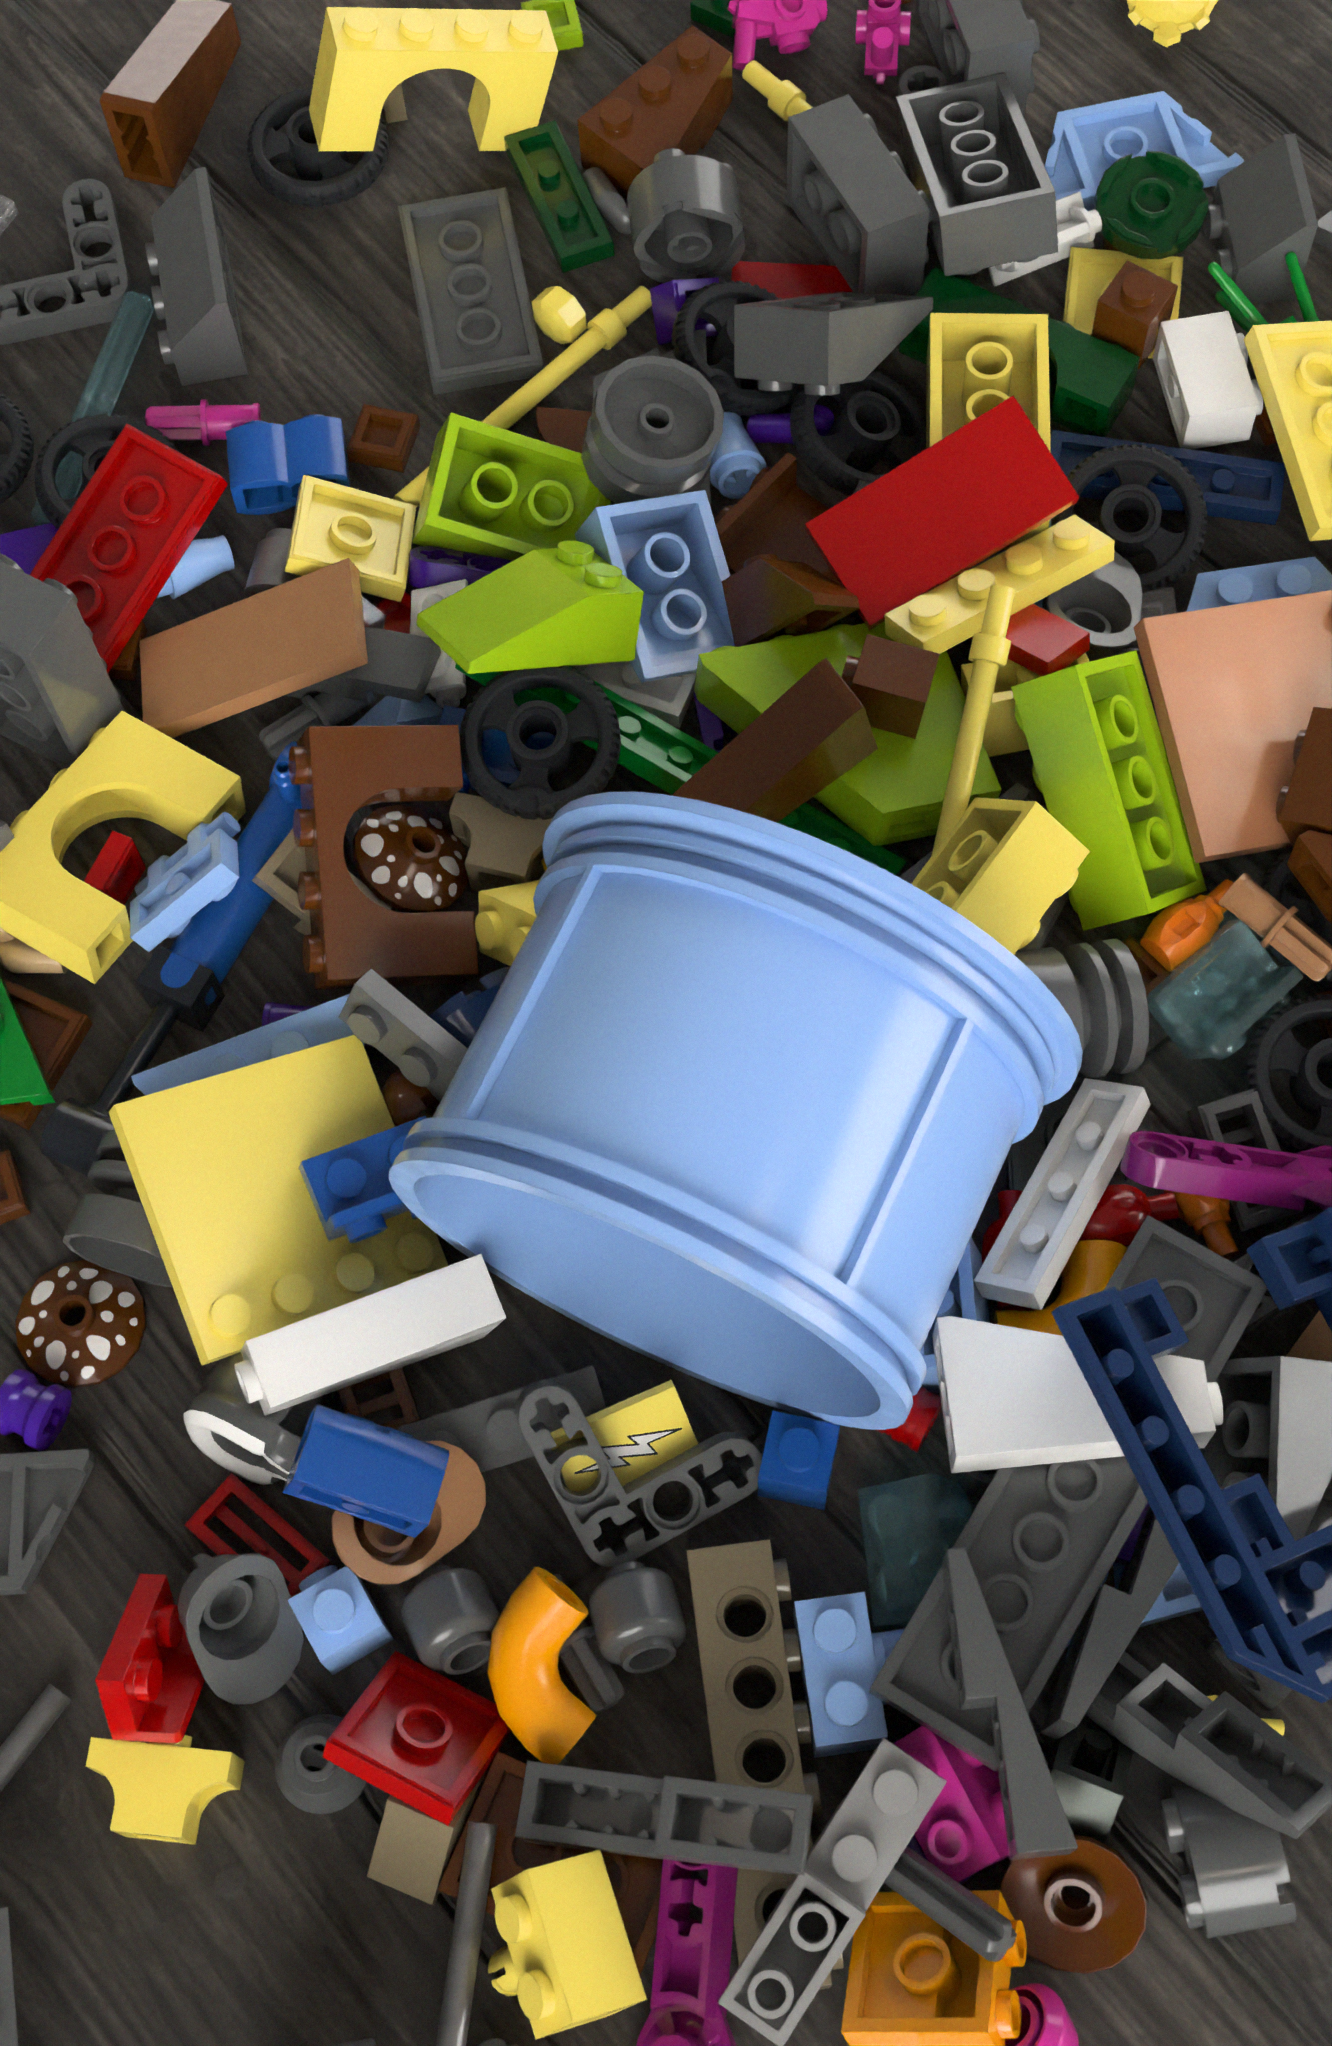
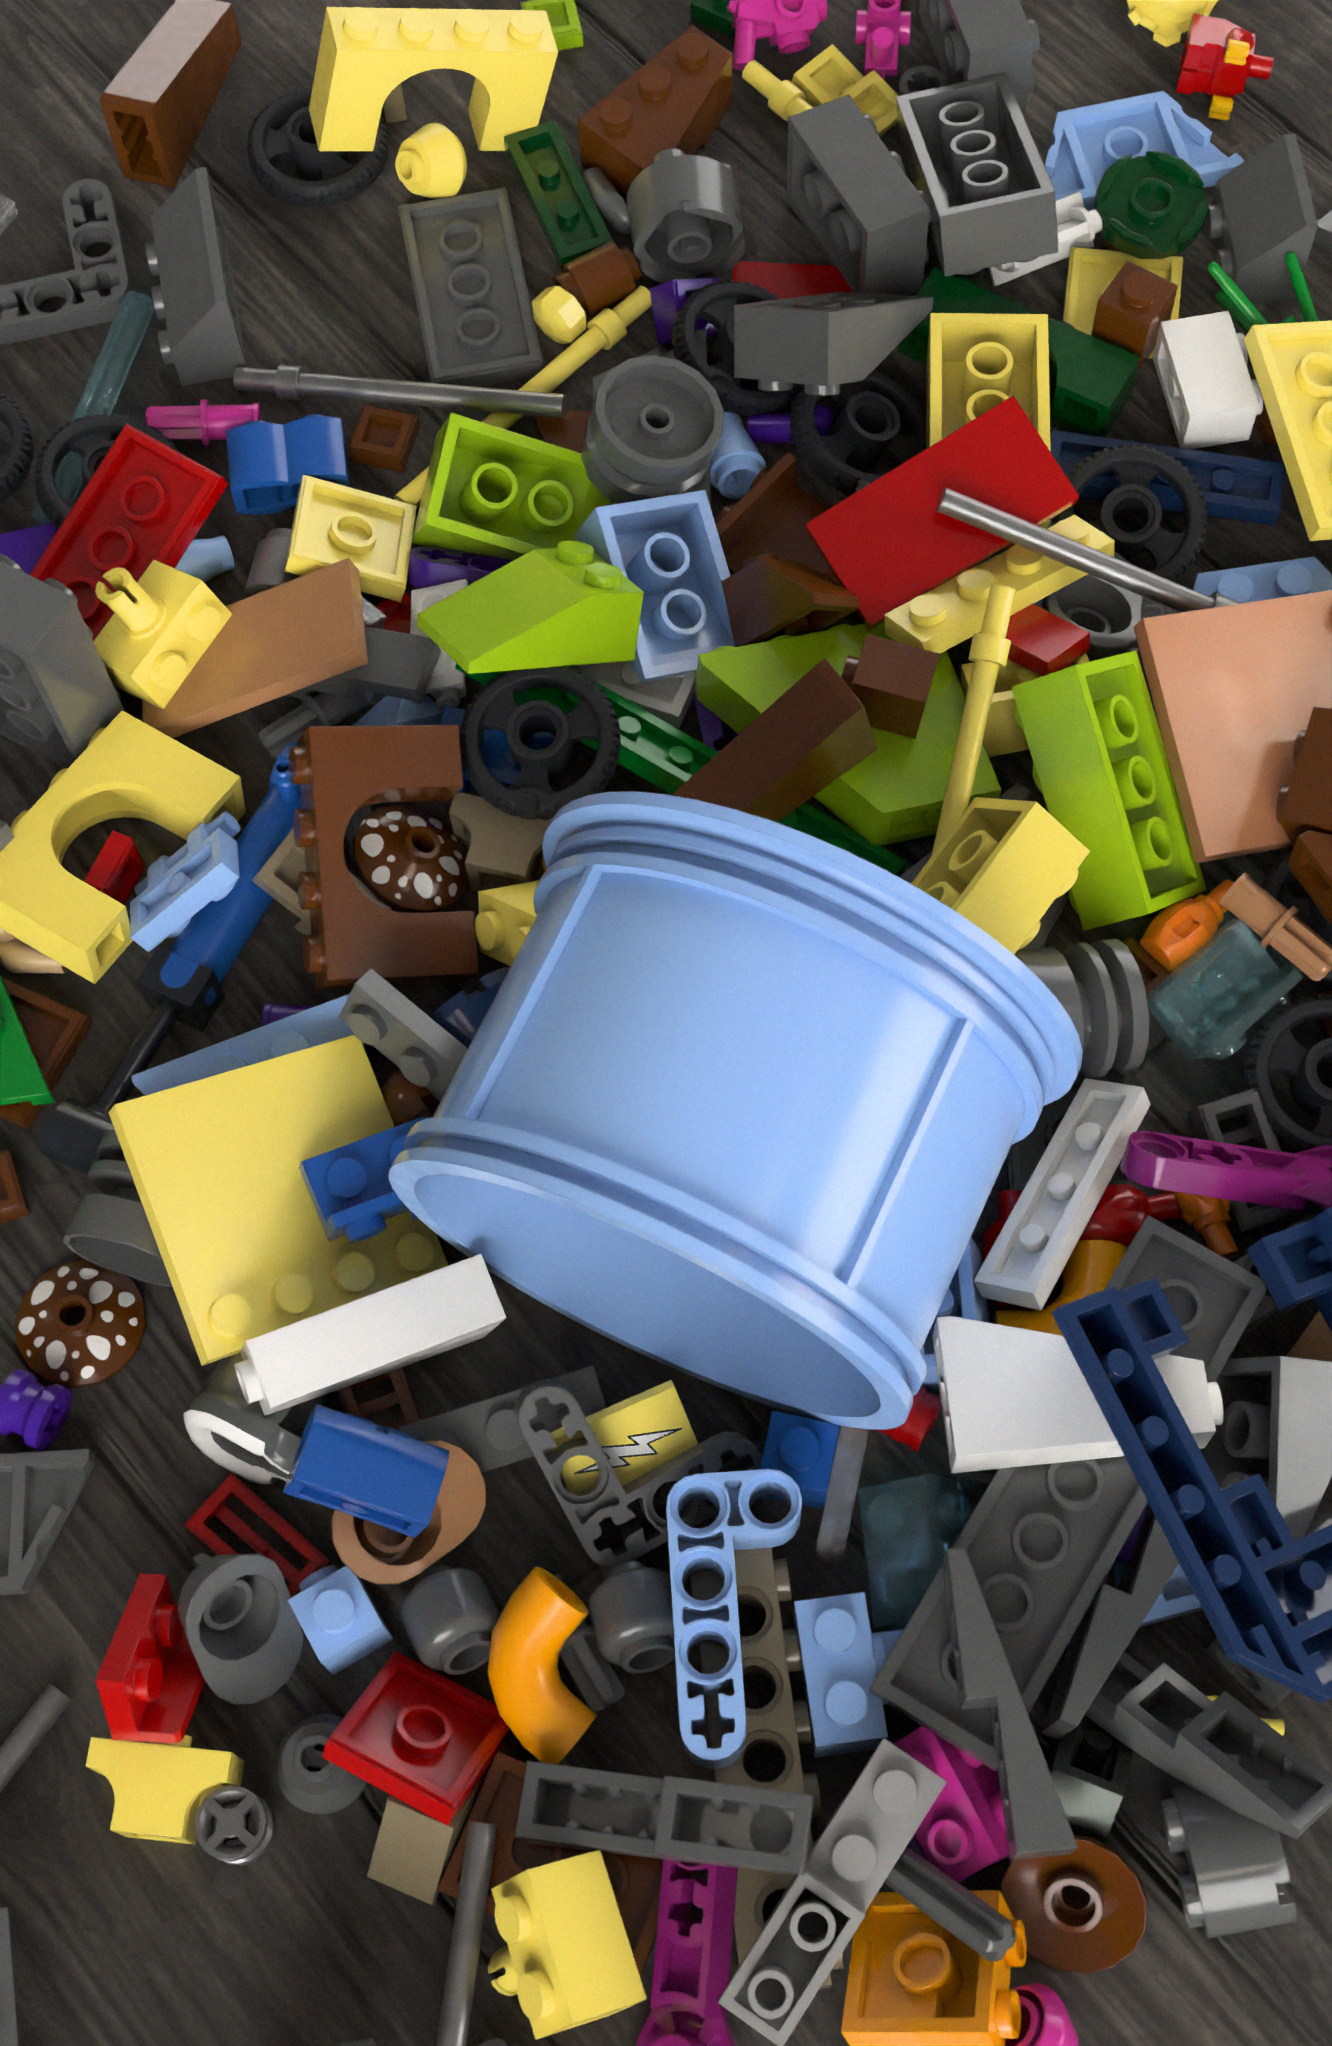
(156, 629): none -> light yellow brick
(223, 1817): none -> flat silver wheel
(295, 383): none -> flat silver bar
(432, 162): none -> light yellow cone
(600, 277): none -> reddish brown brick
(718, 1617): none -> light blue beam
(833, 76): none -> light yellow slope
(841, 1494): none -> clear tile
(1075, 554): none -> flat silver bar
(1218, 61): none -> red piece

